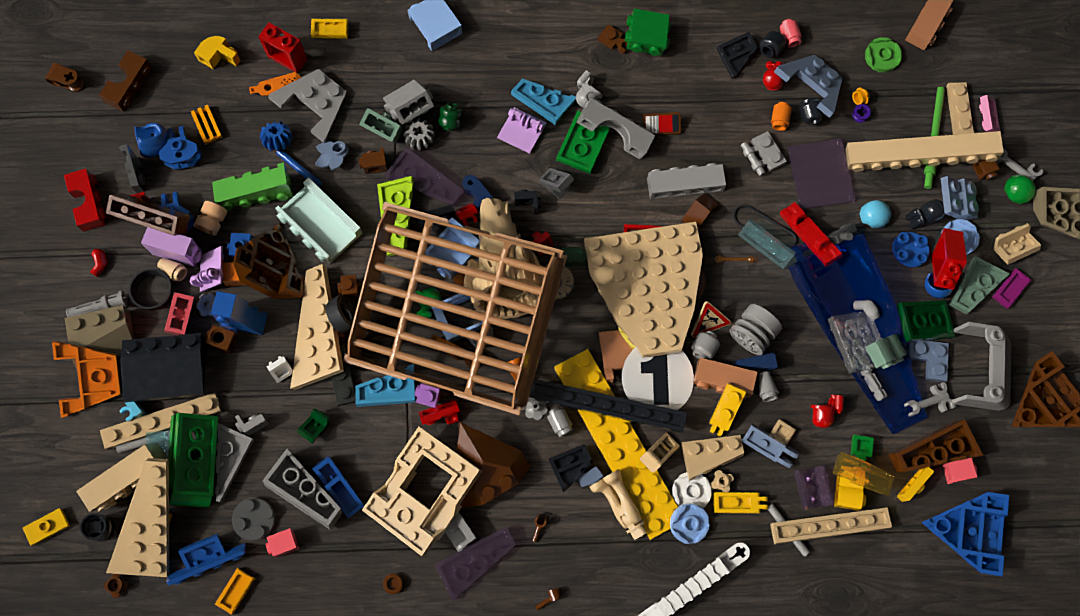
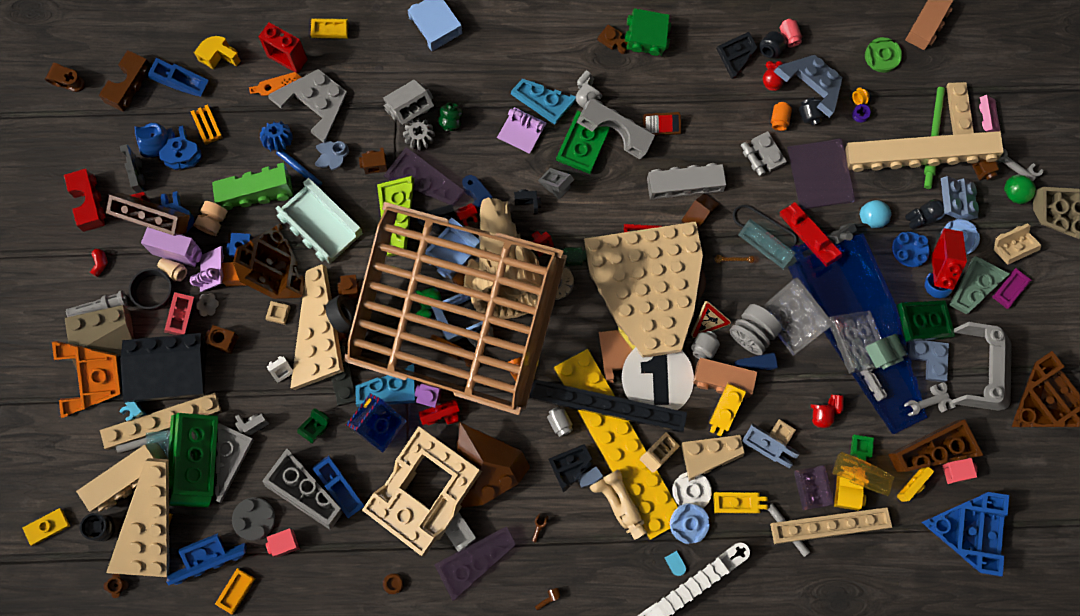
(177, 78): none -> blue slope
(236, 315): blue wedge -> none
(278, 312): none -> tan tile
(376, 422): none -> clear blue brick
(382, 125): sand green brick -> none
(535, 413): light grey plant -> none
(676, 564): none -> medium azure piece
(716, 484): tan plate -> none
(767, 387): light grey cone -> none
(799, 315): none -> clear plate
(869, 308): light grey arm -> none

